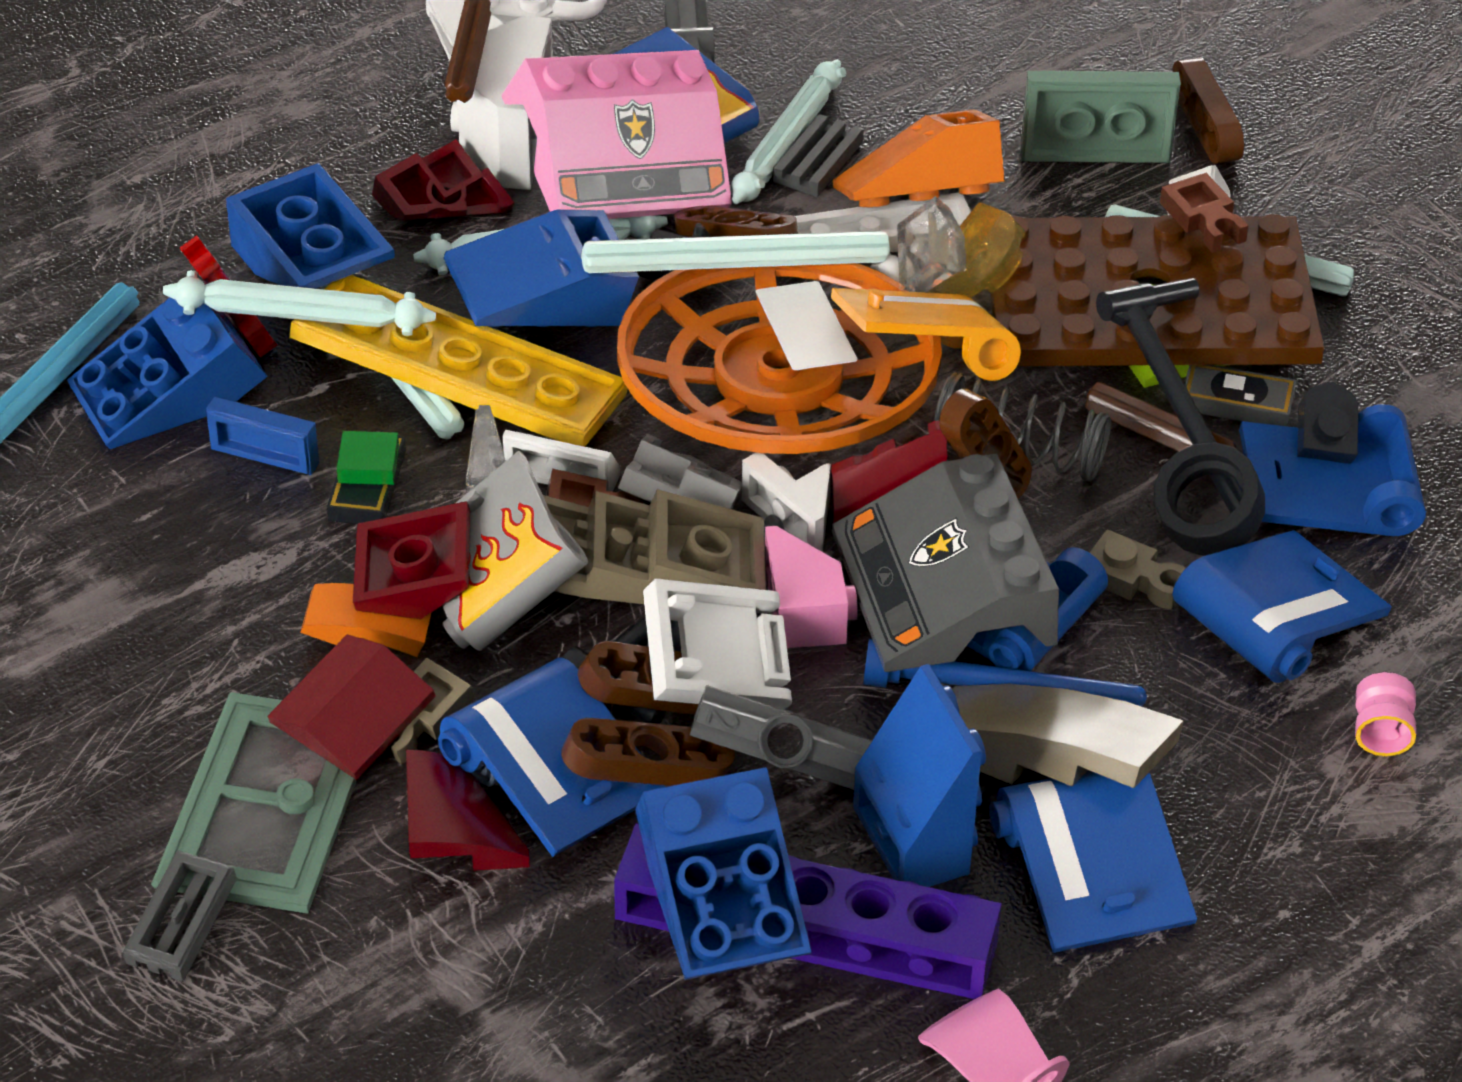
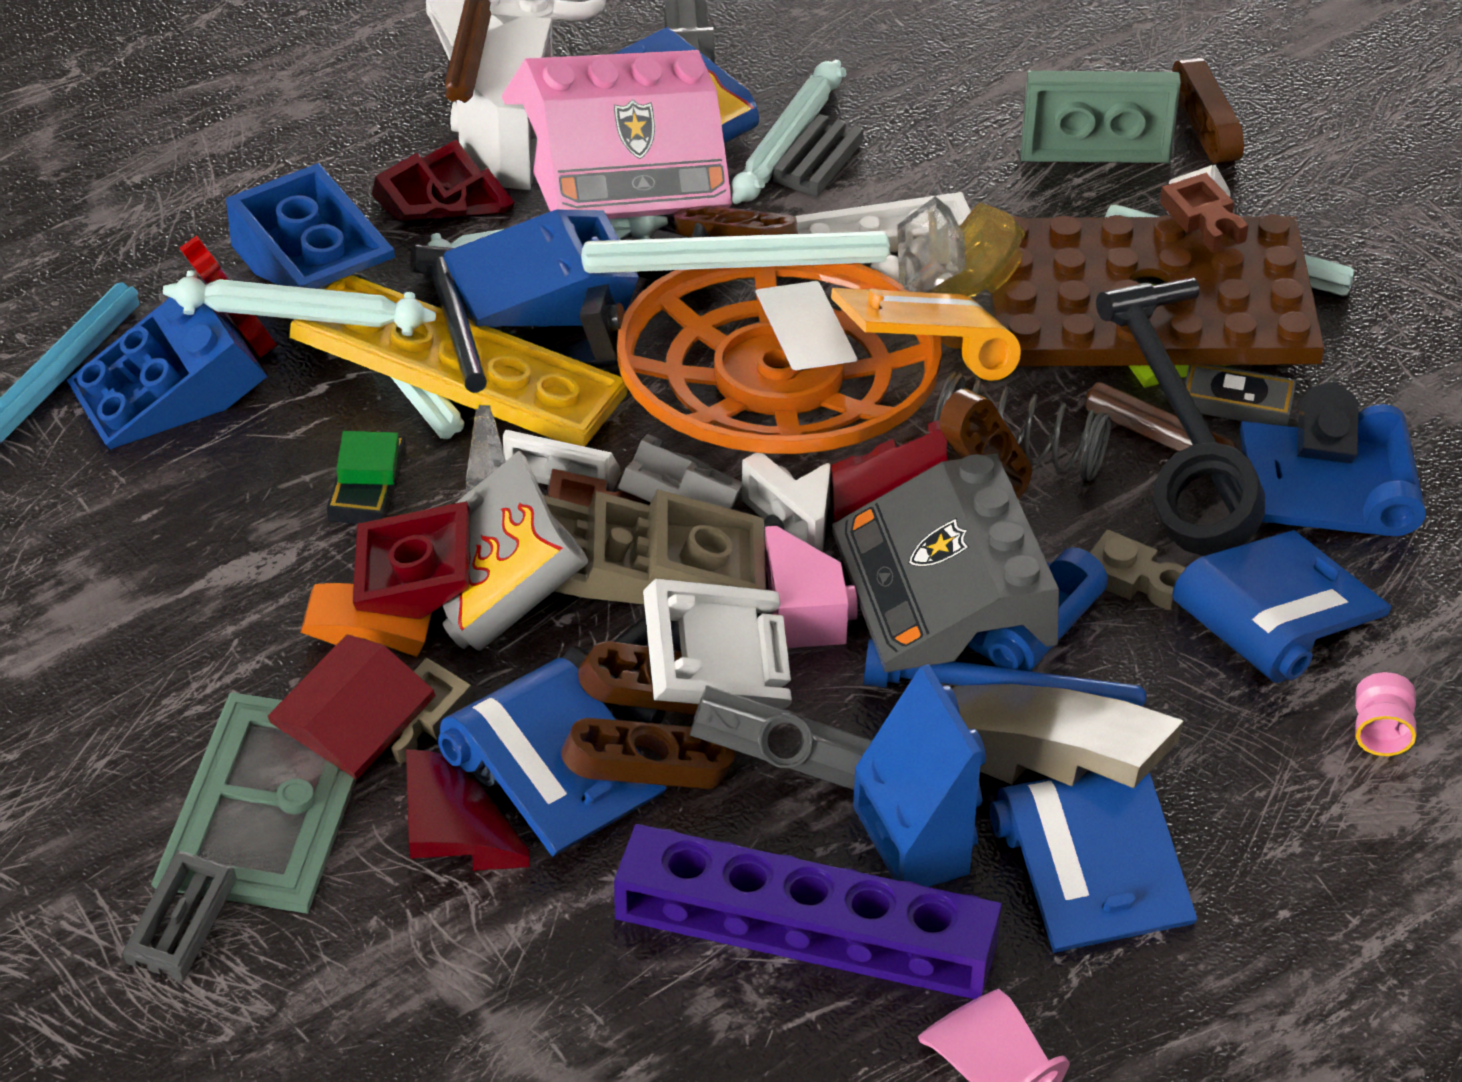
(263, 435): blue tile -> none
(430, 261): none -> black bar
(601, 322): none -> black plate
(722, 873): blue slope -> none
(927, 157): orange slope -> none

